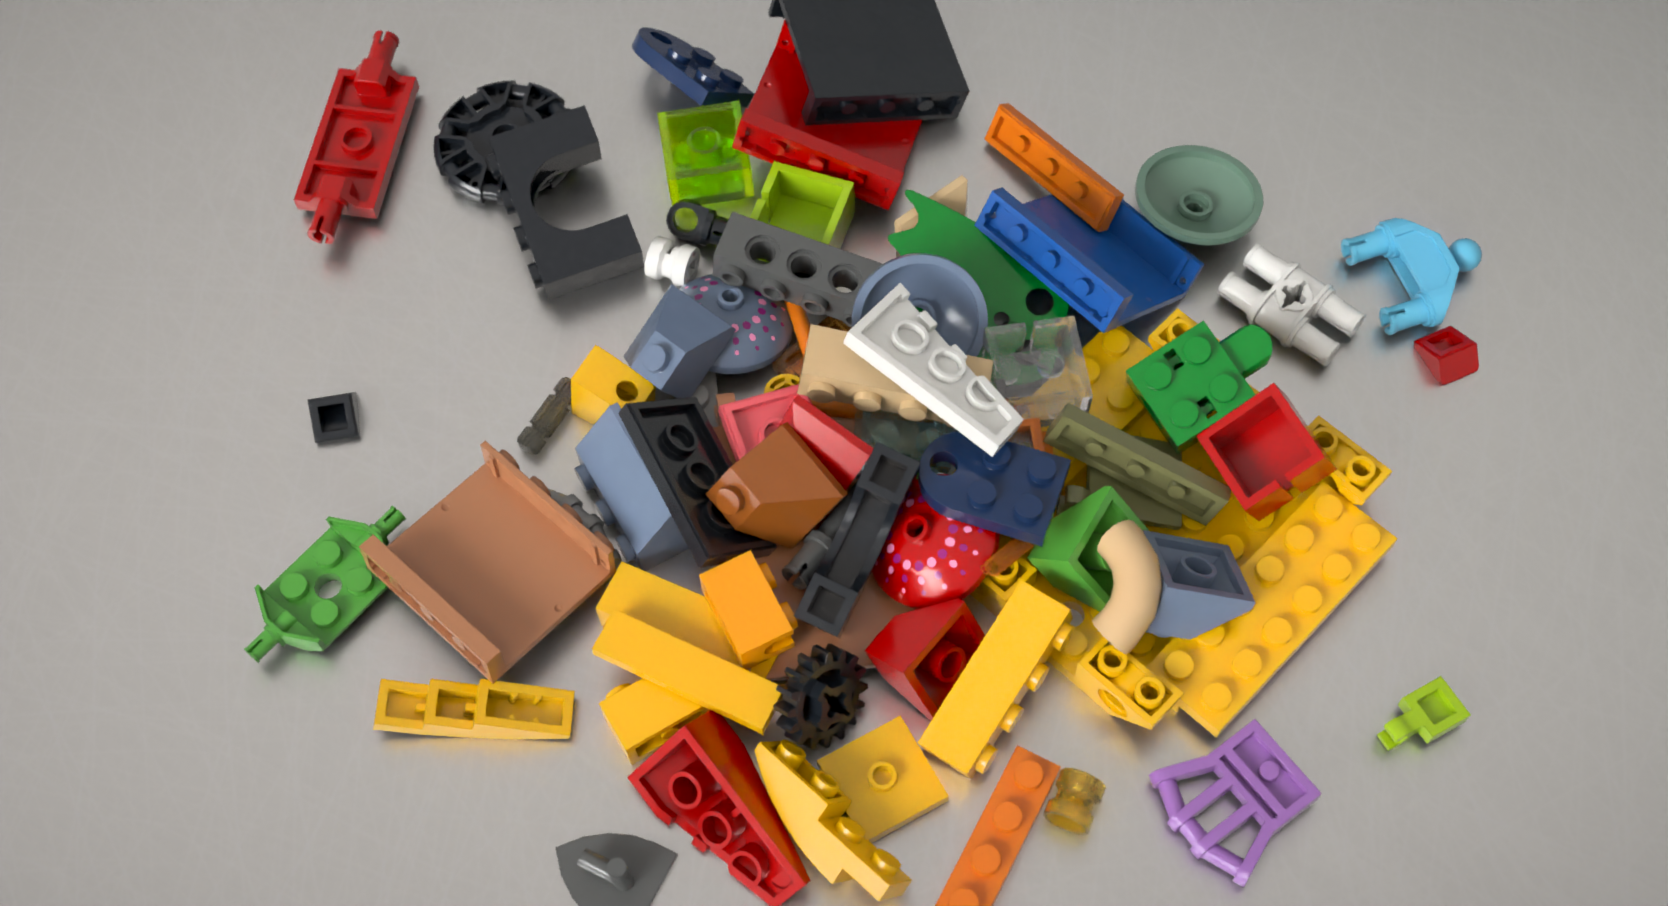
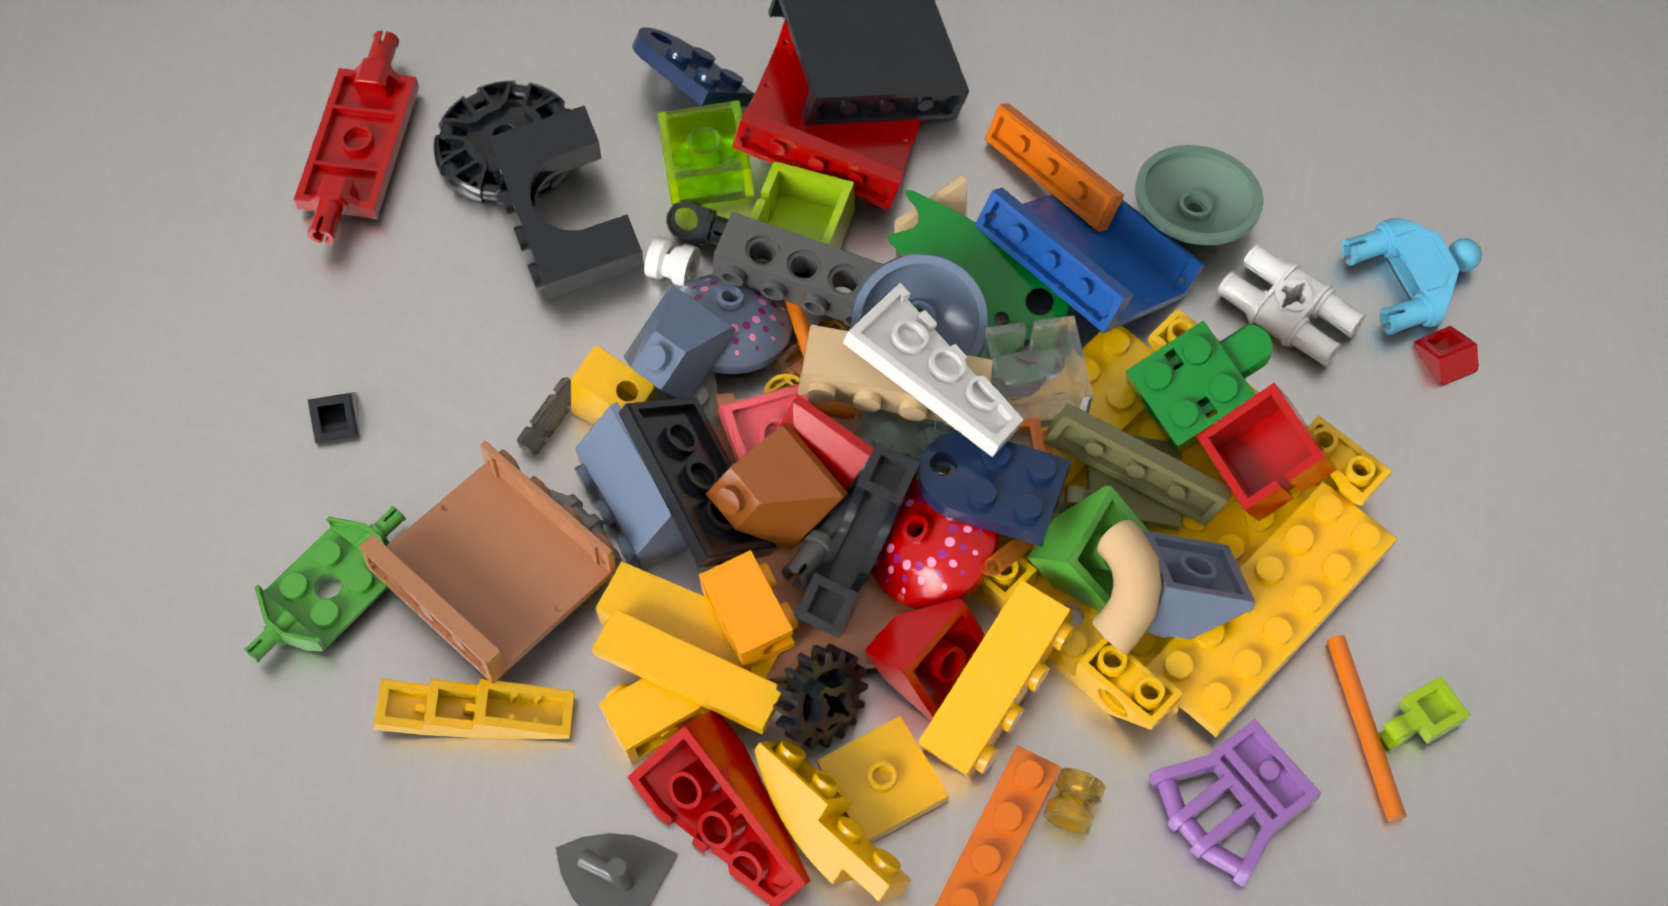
(1366, 729): none -> orange bar

